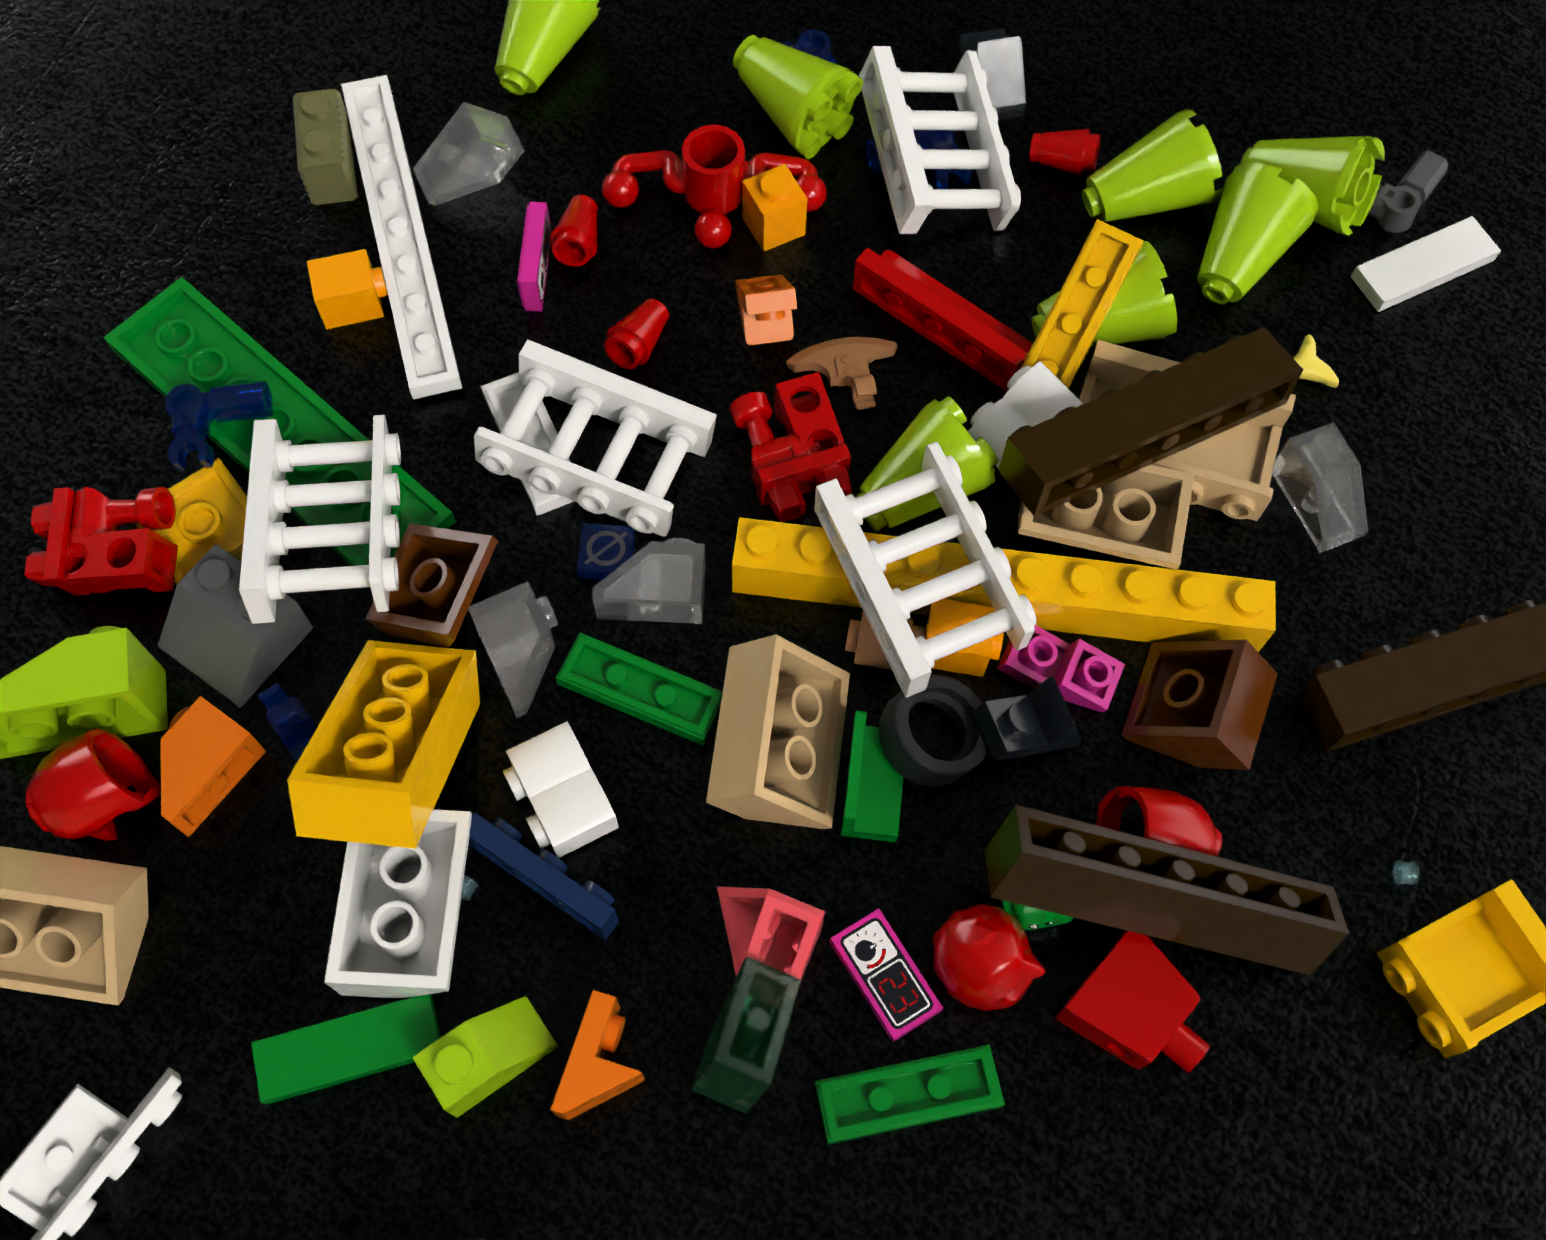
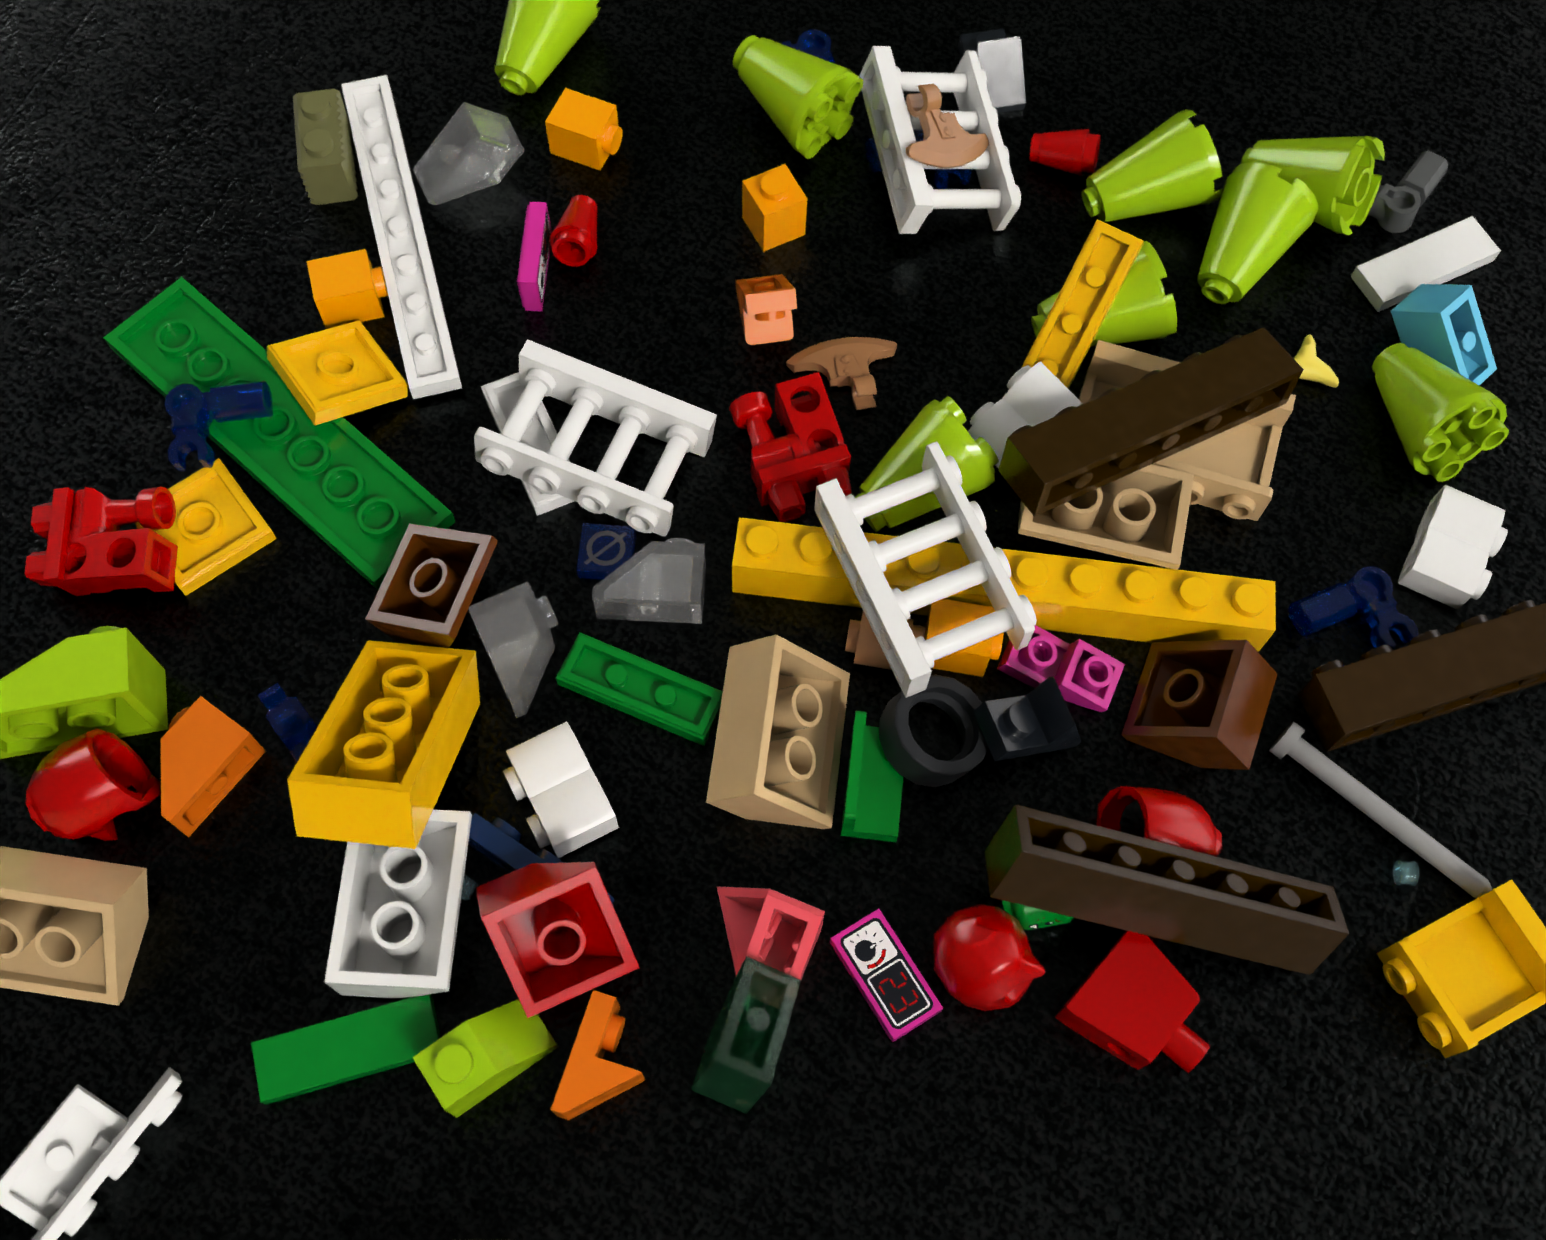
(214, 635): dark grey slope -> none
(271, 496): white fence -> none
(337, 372): none -> yellow tile
(554, 932): none -> red slope
(583, 129): none -> light orange brick
(636, 334): red cone -> none
(709, 178): red wheel -> none
(908, 1094): green tile -> none
(941, 315): red panel -> none
(944, 139): none -> medium nougat piece
(1323, 486): clear slope -> none
(1365, 594): none -> clear blue bar
(1378, 810): none -> light grey bar
(1437, 411): none -> lime cone
(1447, 327): none -> medium azure slope
(1454, 548): none -> white brick

